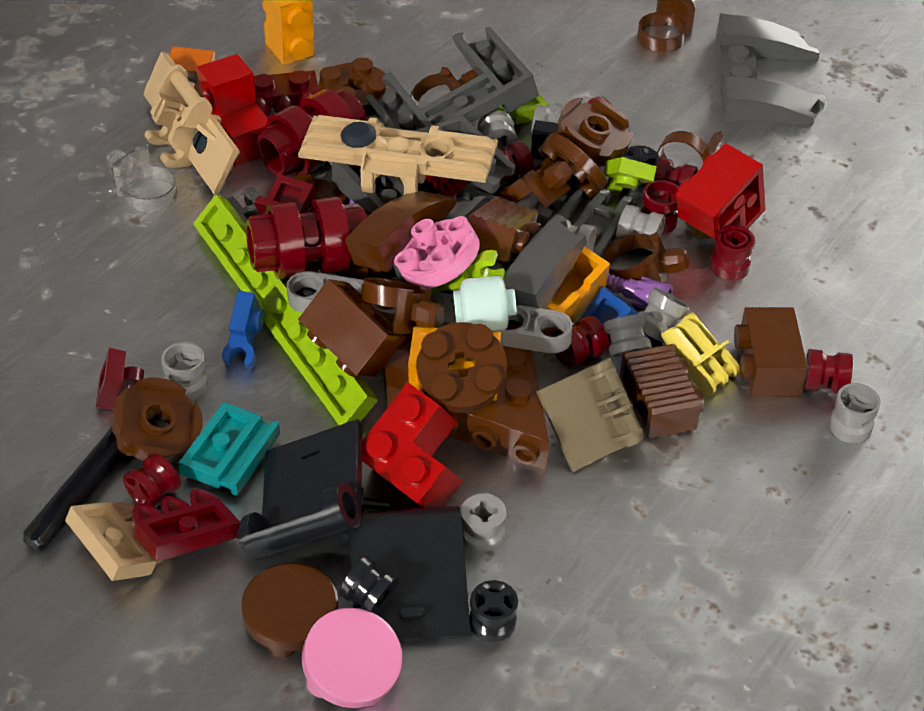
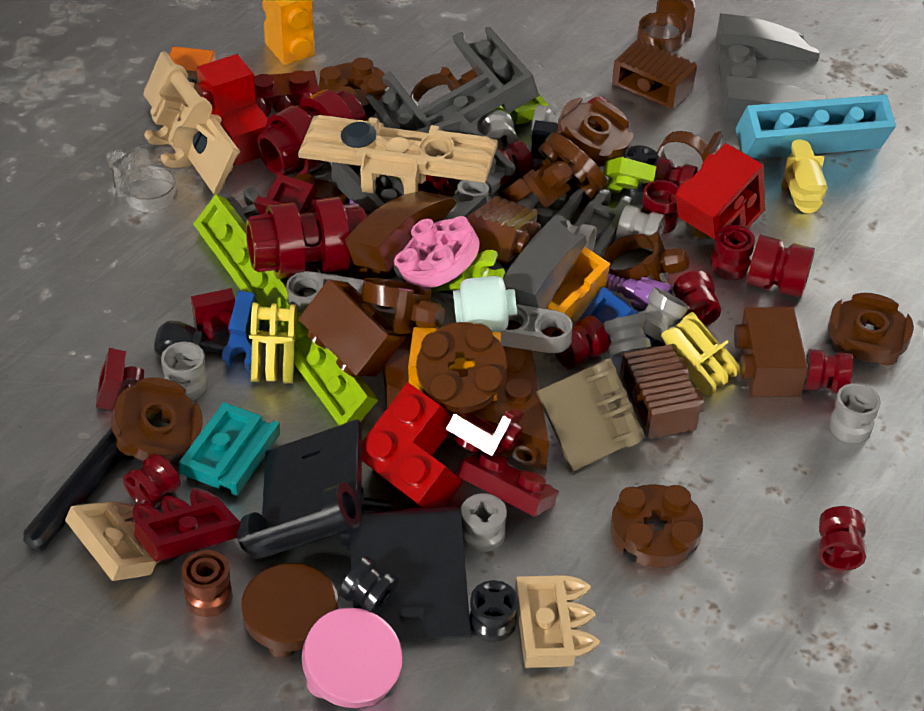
(177, 331): none -> black piece
(207, 583): none -> copper wheel
(213, 311): none -> dark red tile
(273, 339): none -> light yellow arm
(468, 189): none -> light grey plate
(479, 434): none -> bracket
(517, 487): none -> dark red plate
(549, 620): none -> tan plate
(654, 74): none -> reddish brown brick
(662, 503): none -> reddish brown plate
(698, 293): none -> dark red wheel
(780, 266): none -> dark red wheel
(805, 177): none -> light yellow arm
(825, 124): none -> medium azure brick
(842, 538): none -> dark red wheel
(884, 343): none -> reddish brown plate

